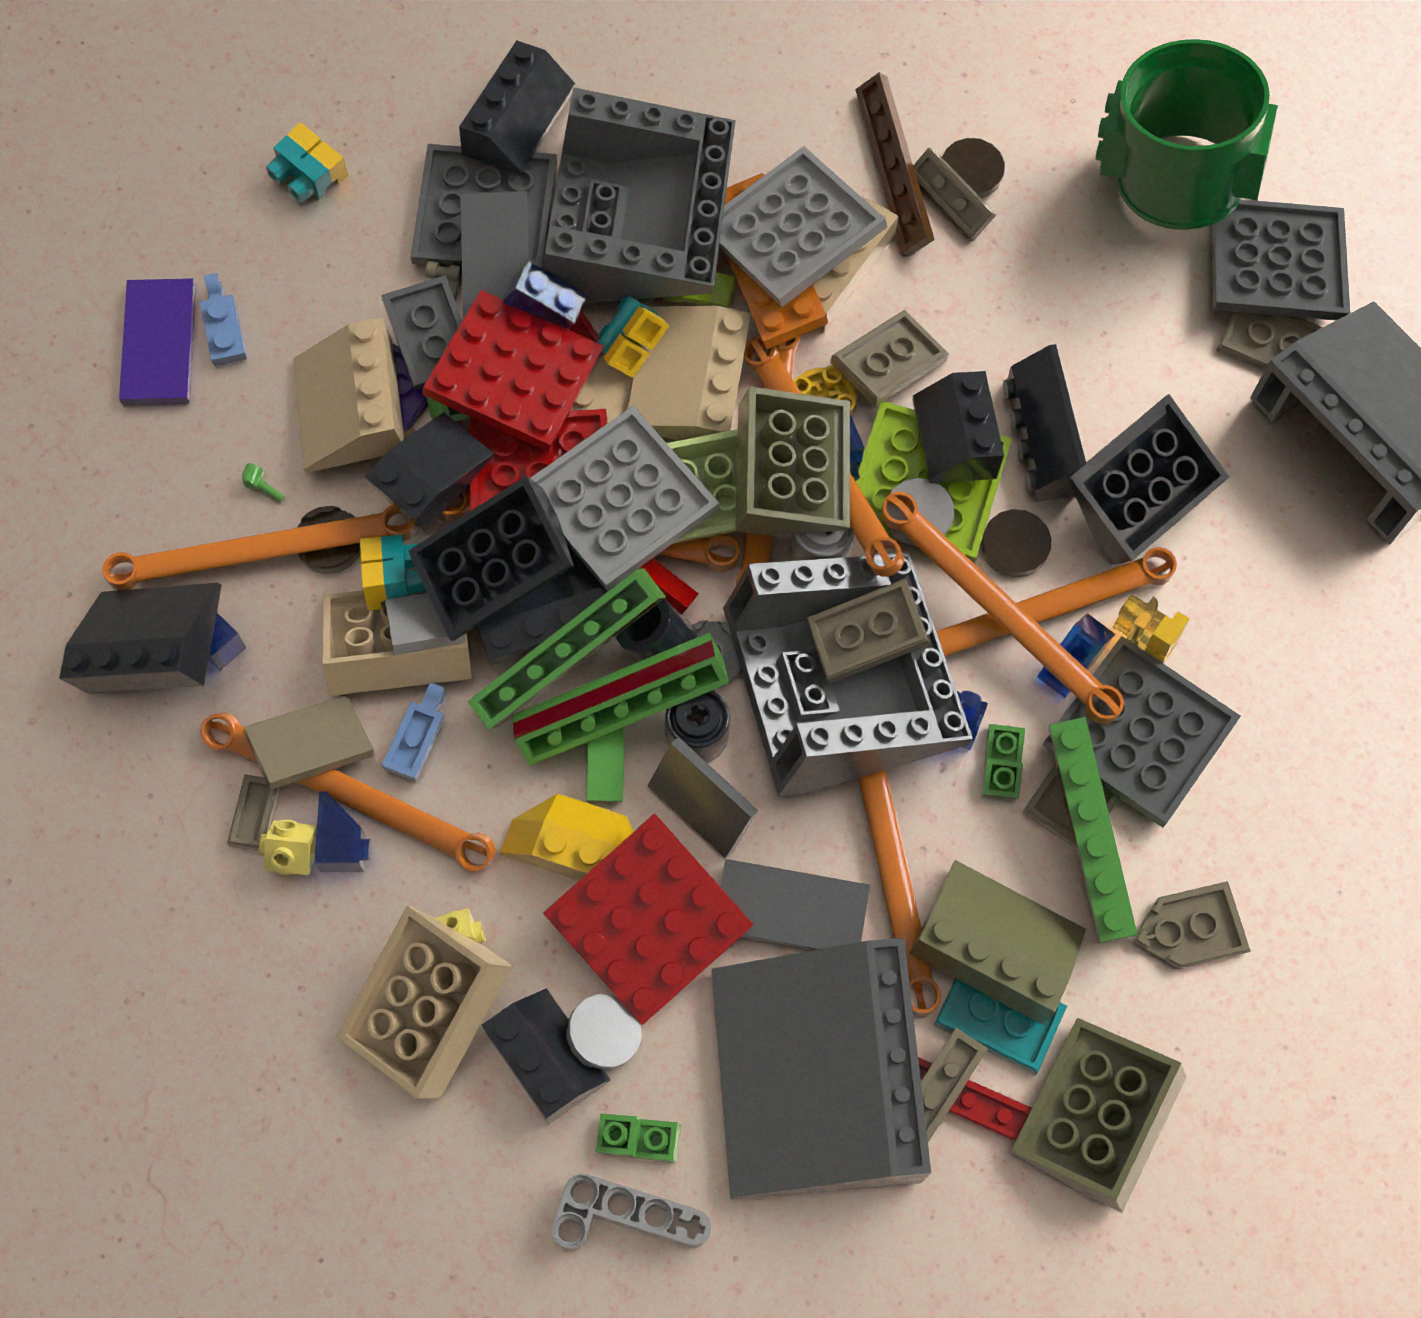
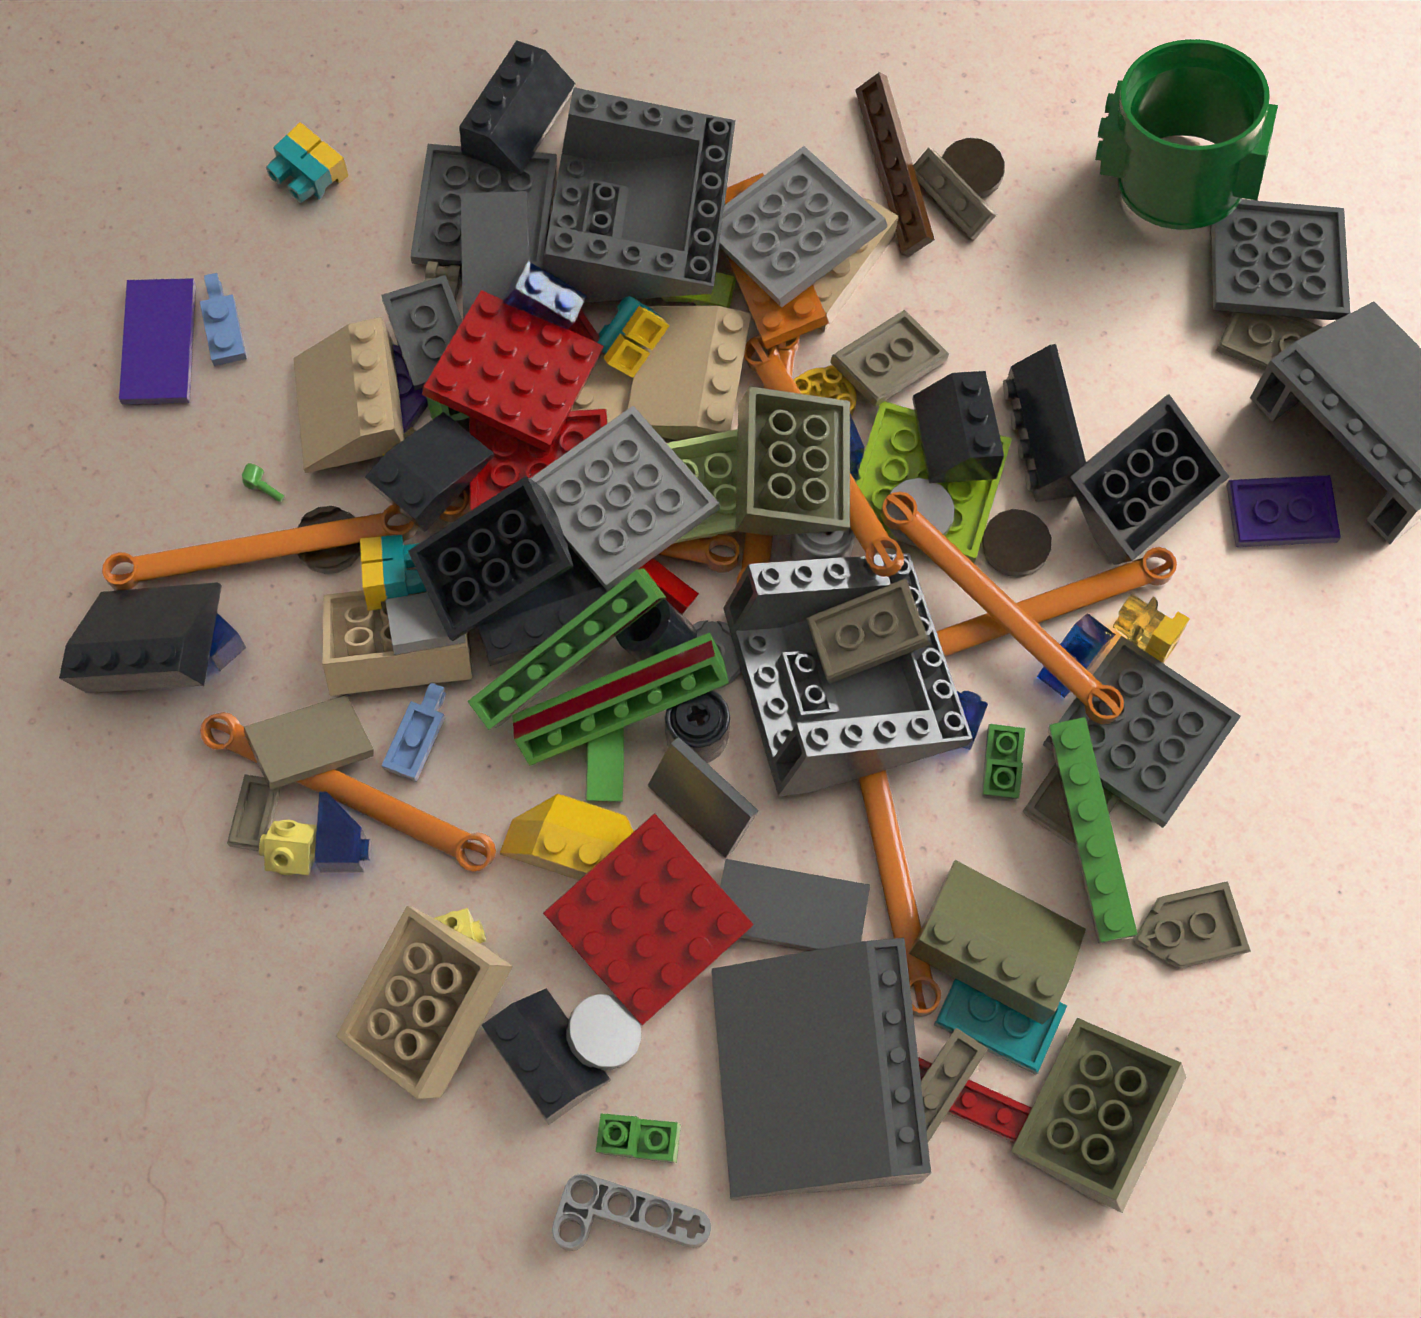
(1283, 511): none -> dark purple tile

